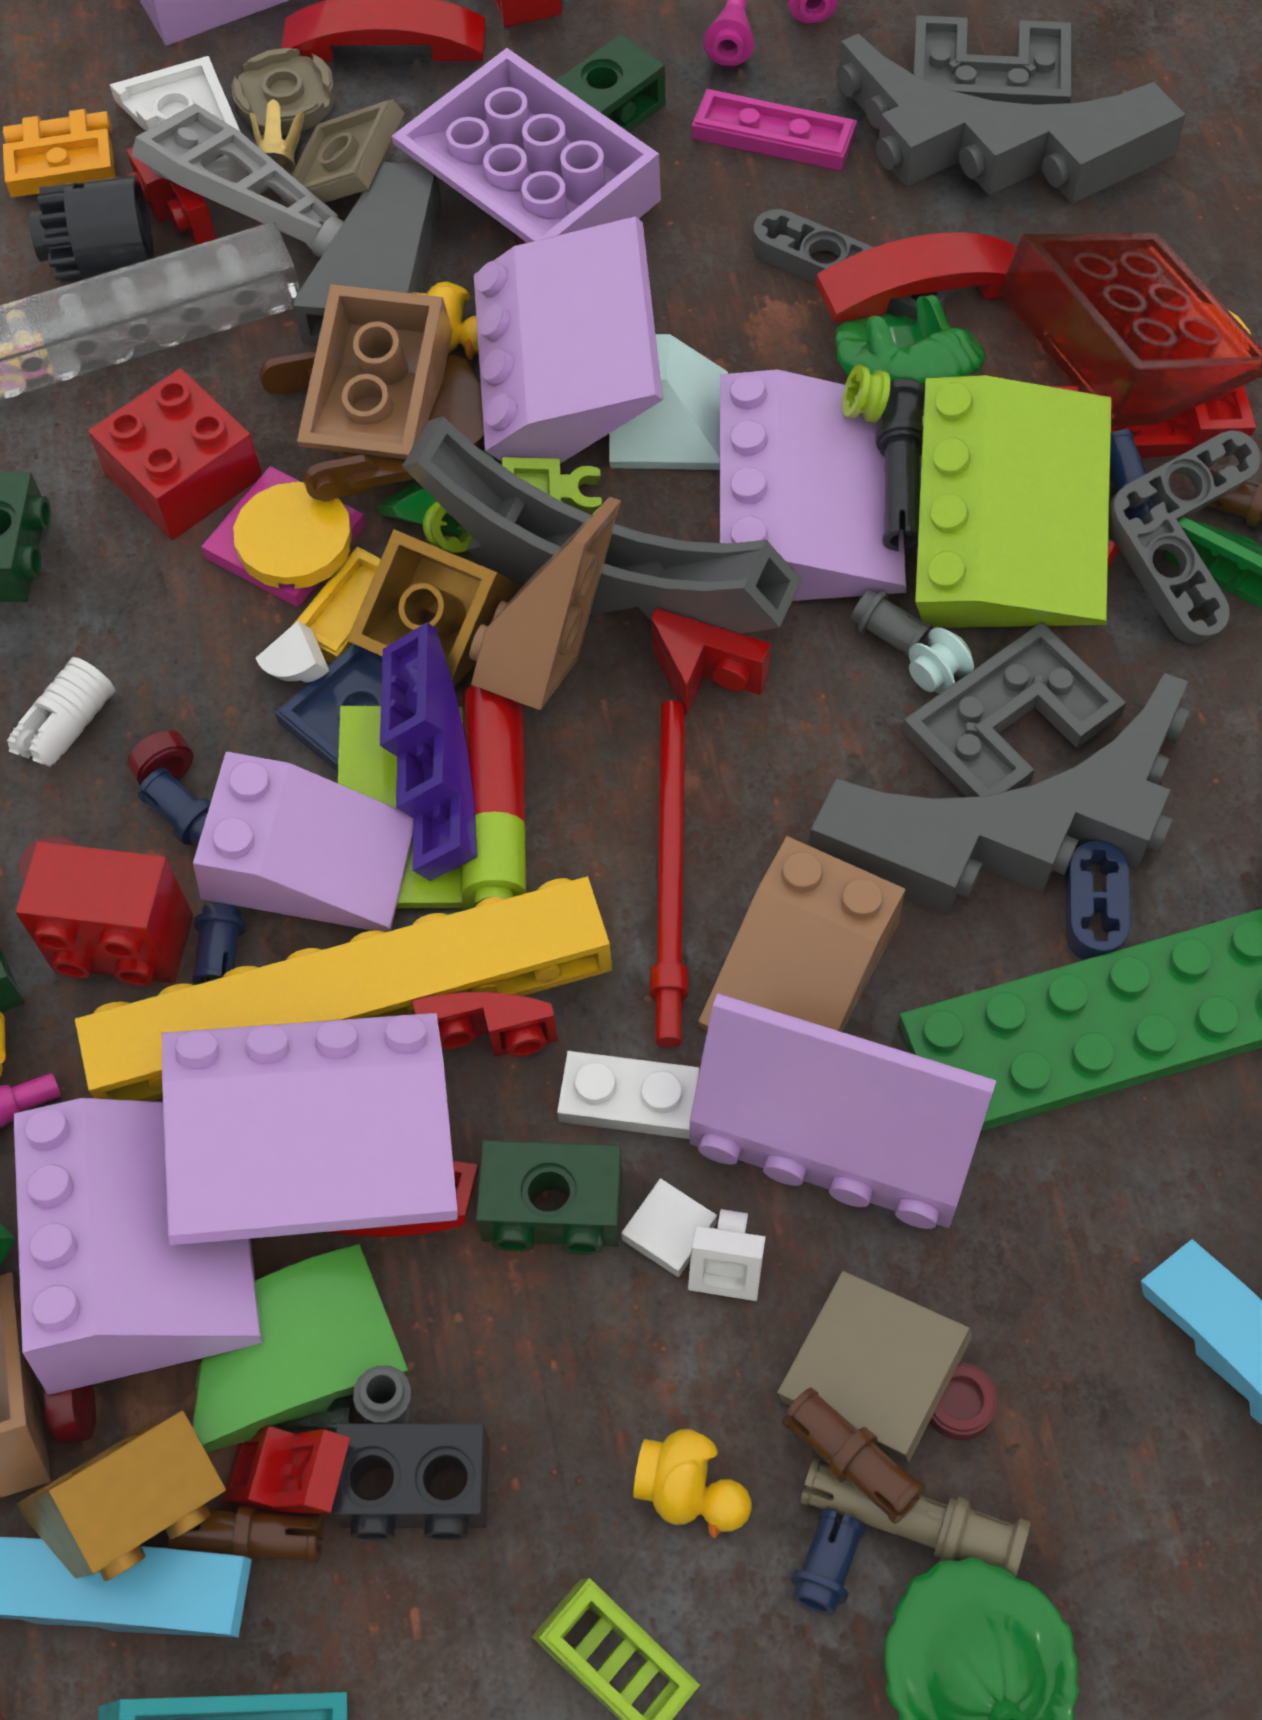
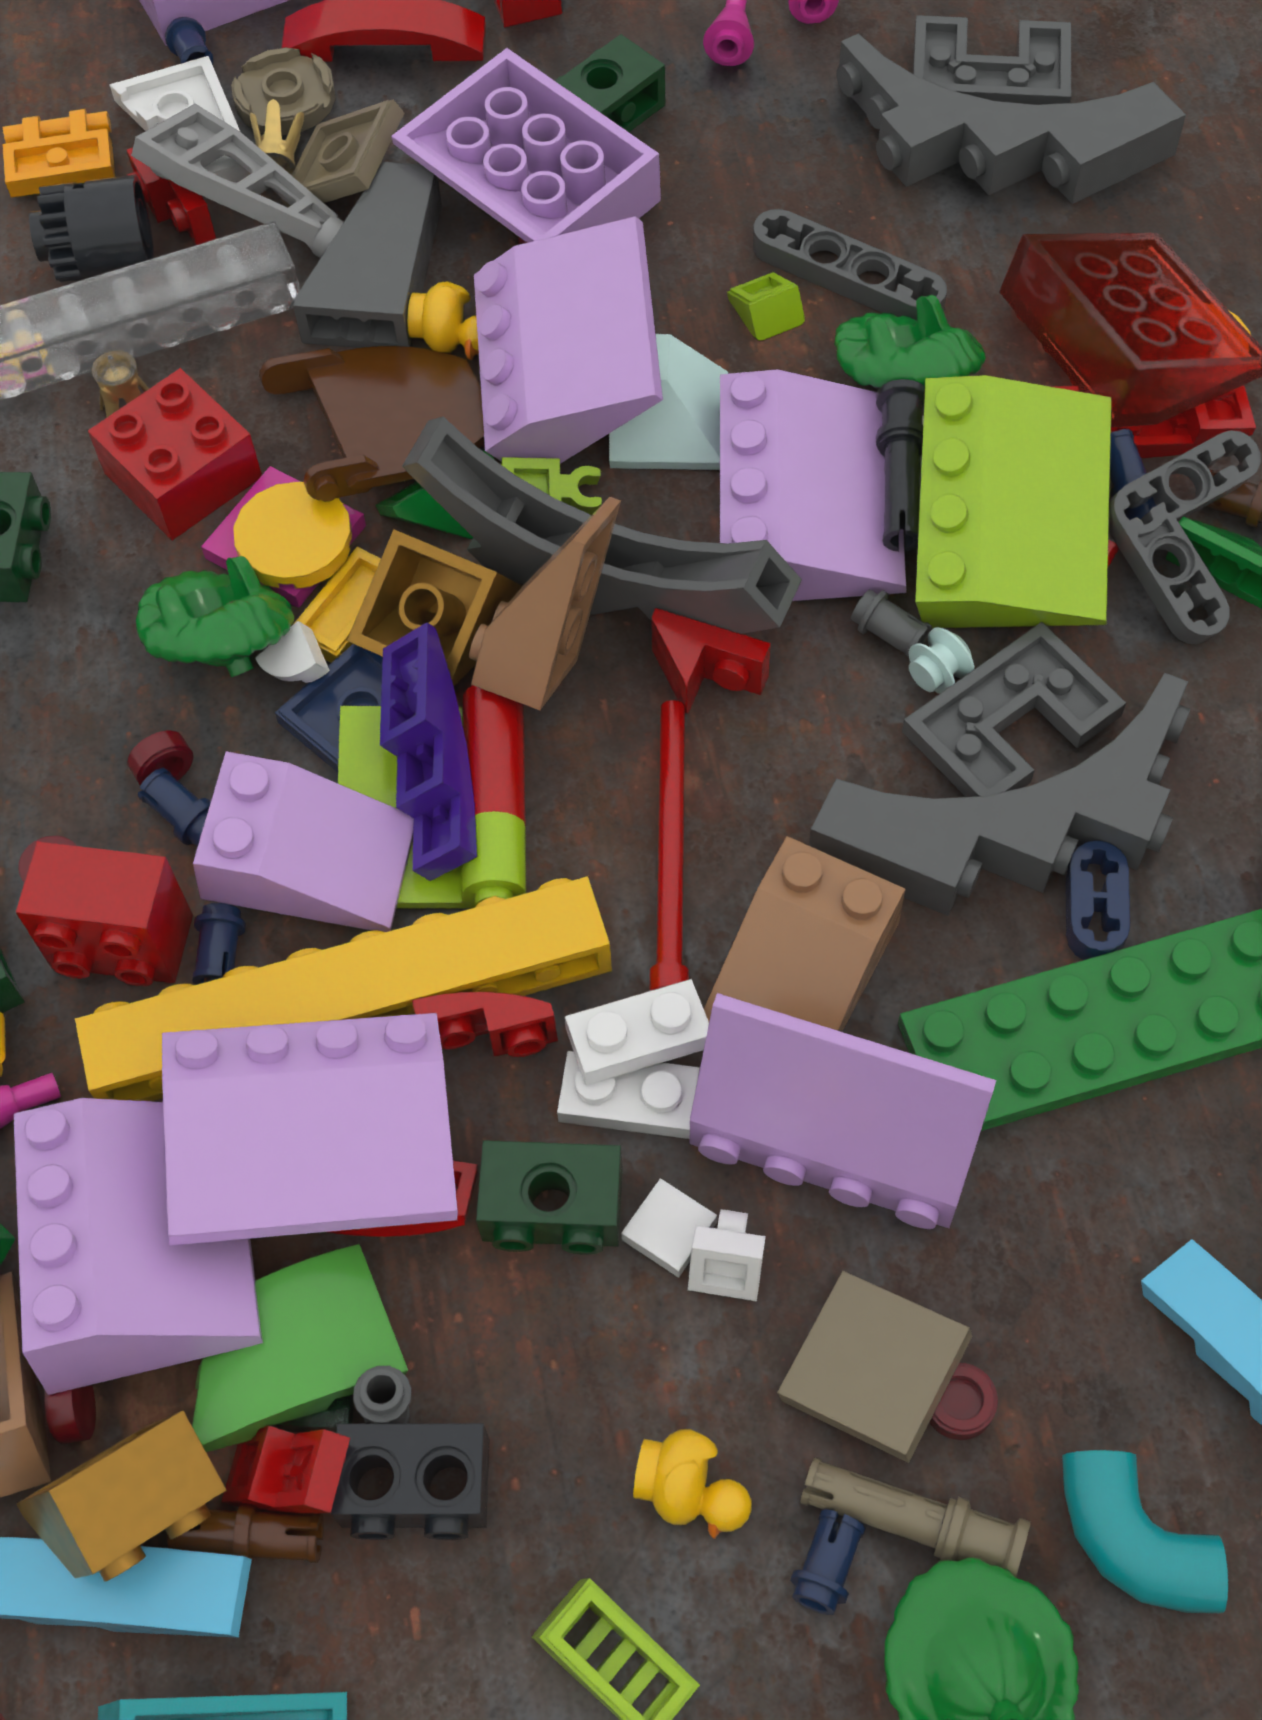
(61, 713): white hinge -> none
(117, 379): none -> piece
(187, 39): none -> dark blue pin
(212, 617): none -> green piece
(375, 371): medium nougat slope -> none
(432, 530): lime bush -> none
(637, 1031): none -> white plate
(768, 305): none -> lime slope
(774, 129): dark pink tile -> none
(853, 1455): reddish brown pin -> none
(866, 394): lime bush -> none
(913, 266): red slope -> none
(1132, 1551): none -> teal cylinder

